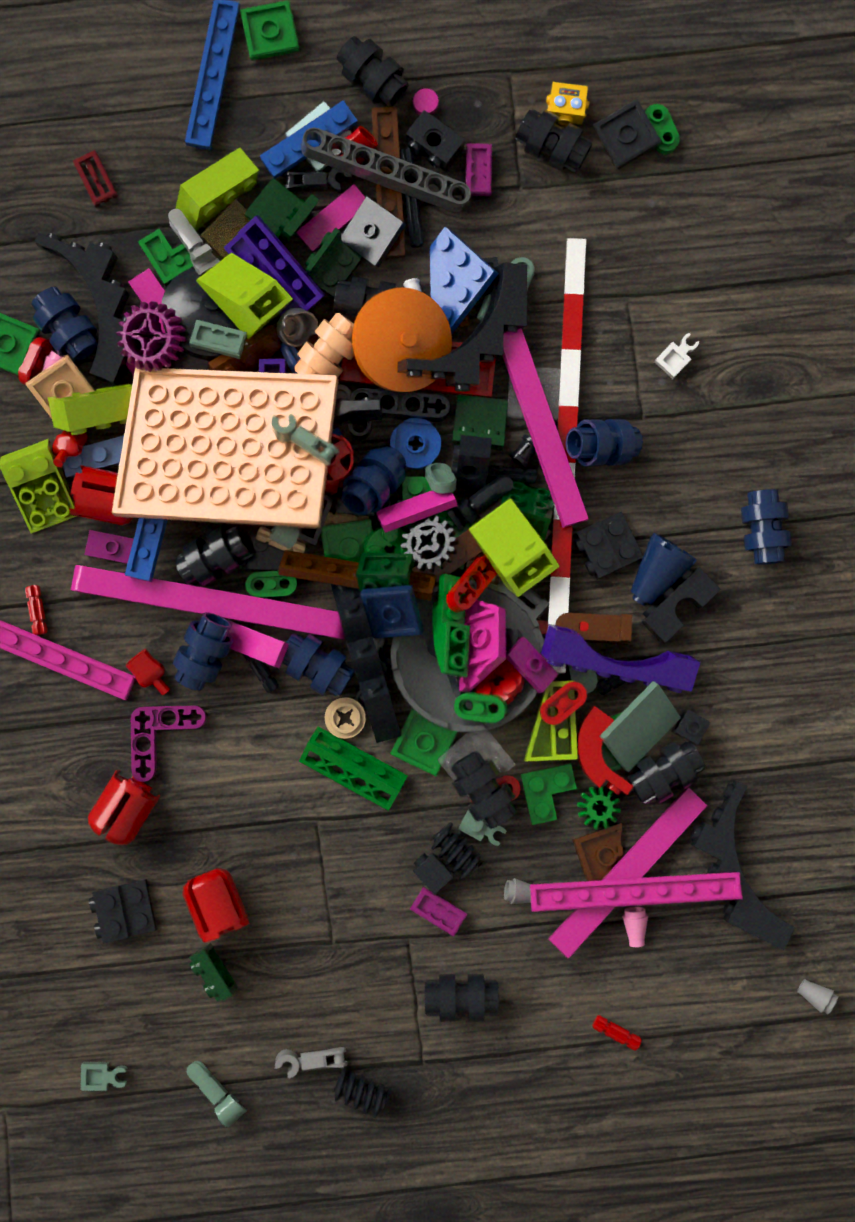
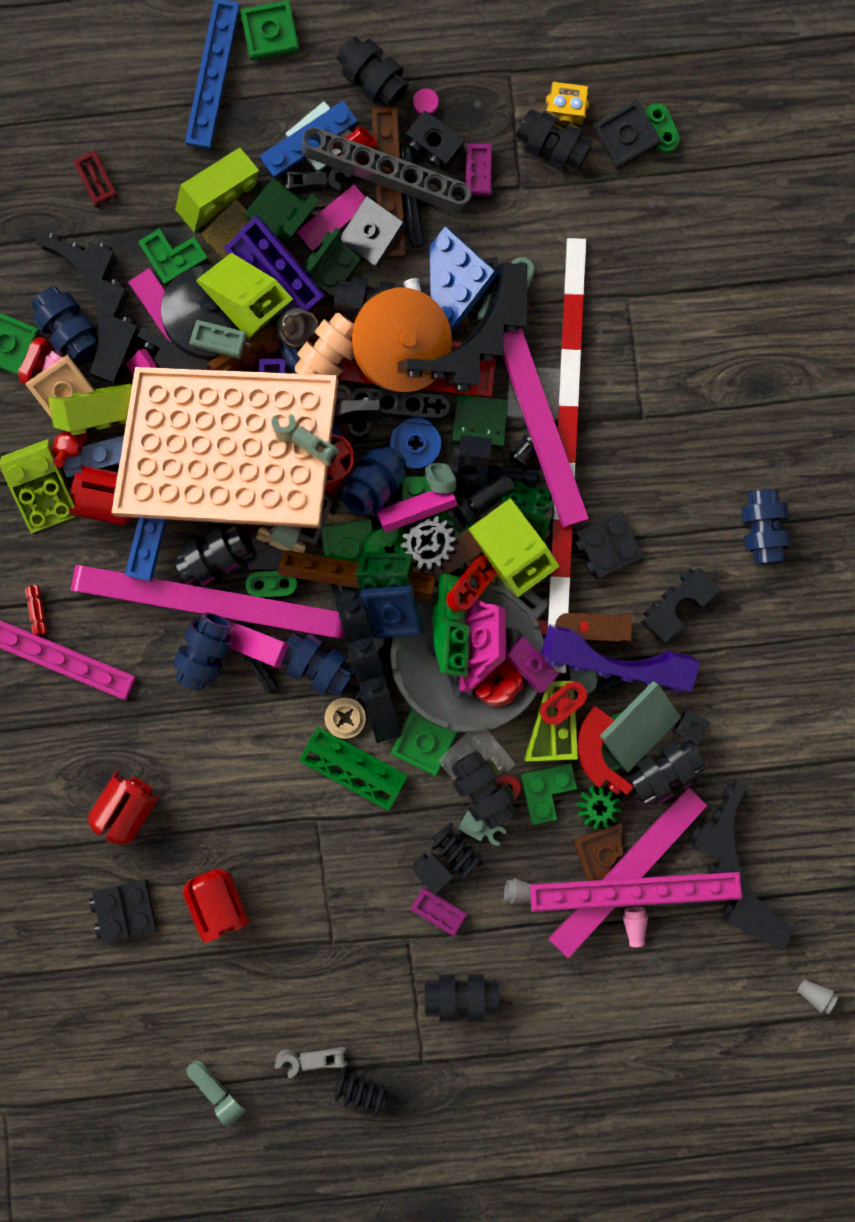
(97, 1076): sand green plate -> none
(108, 546): magenta plate -> none
(148, 671): red piece -> none
(150, 315): magenta gear -> none
(154, 724): magenta beam -> none
(200, 254): light grey piece -> none
(213, 972): dark green plate -> none
(481, 707): green plate -> none
(603, 442): dark blue piece -> none
(617, 1033): red axle -> none
(659, 569): dark blue cone -> none
(675, 358): white plate -> none

